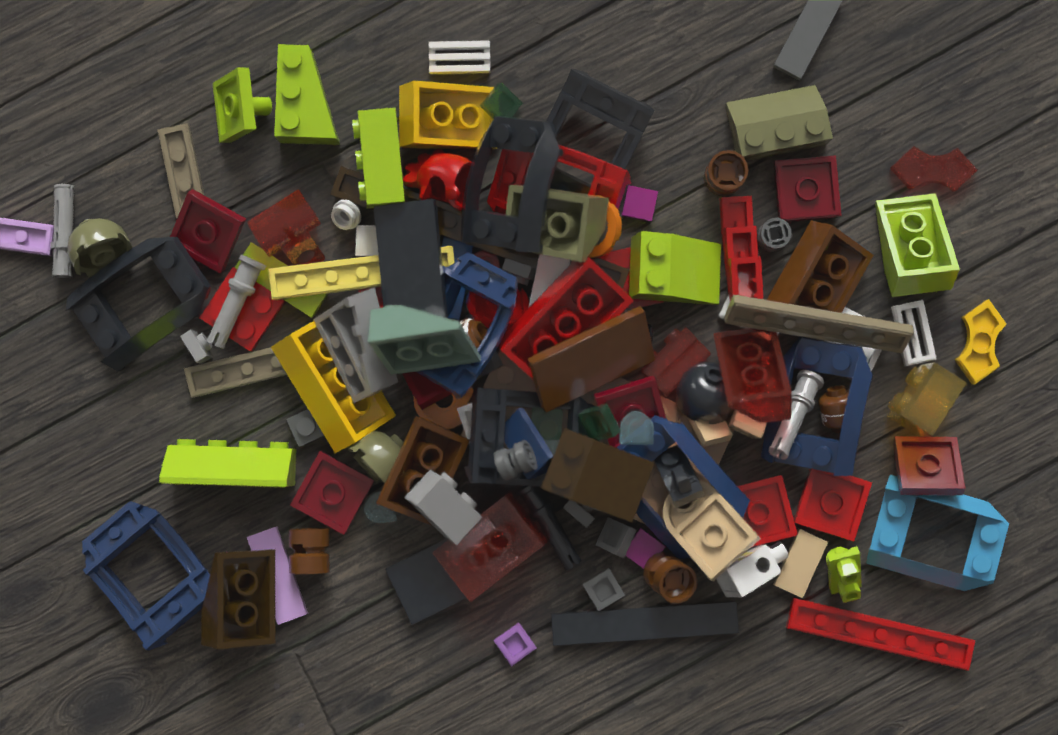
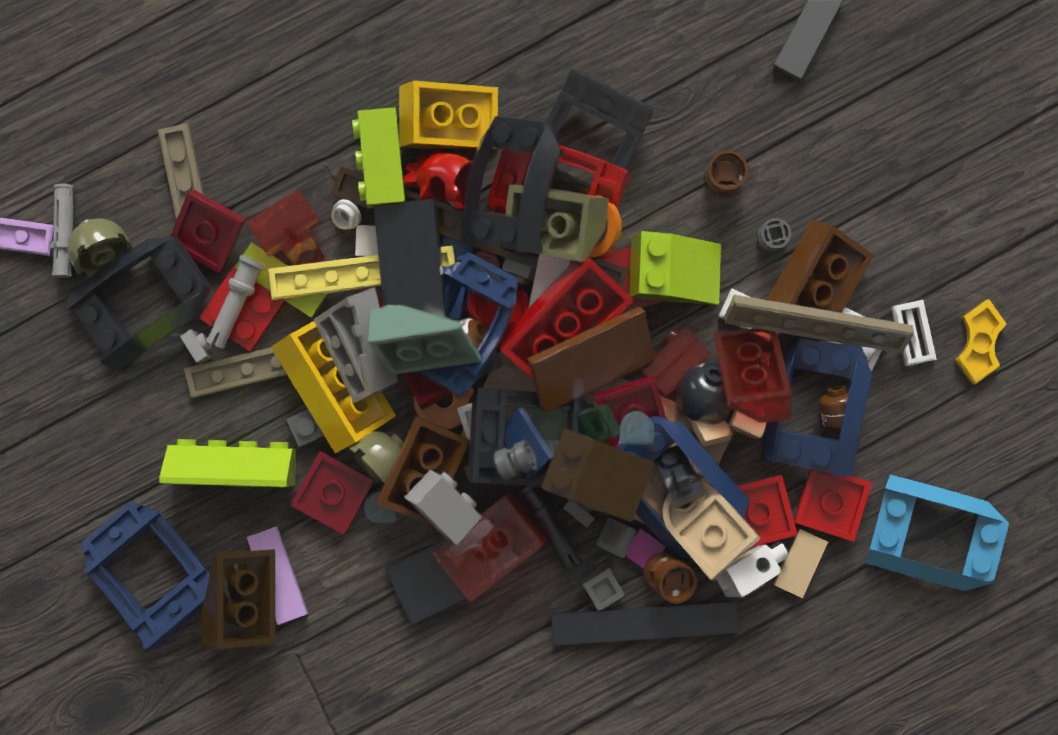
(236, 105): lime tile -> none
(301, 103): lime wedge -> none
(309, 551): reddish brown wheel -> none
(459, 45): white tile -> none
(501, 102): clear green tile -> none
(515, 644): medium lavender tile -> none
(639, 203): magenta tile -> none
(740, 247): red slope -> none
(779, 123): olive slope -> none
(802, 402): light grey pin -> none
(807, 188): dark red plate -> none
(844, 572): lime hips -> none
(880, 634): red tile -> none
(915, 245): lime slope -> none
(920, 168): clear red tile -> none
(925, 399): clear yellow brick -> none
(928, 465): dark red plate -> none

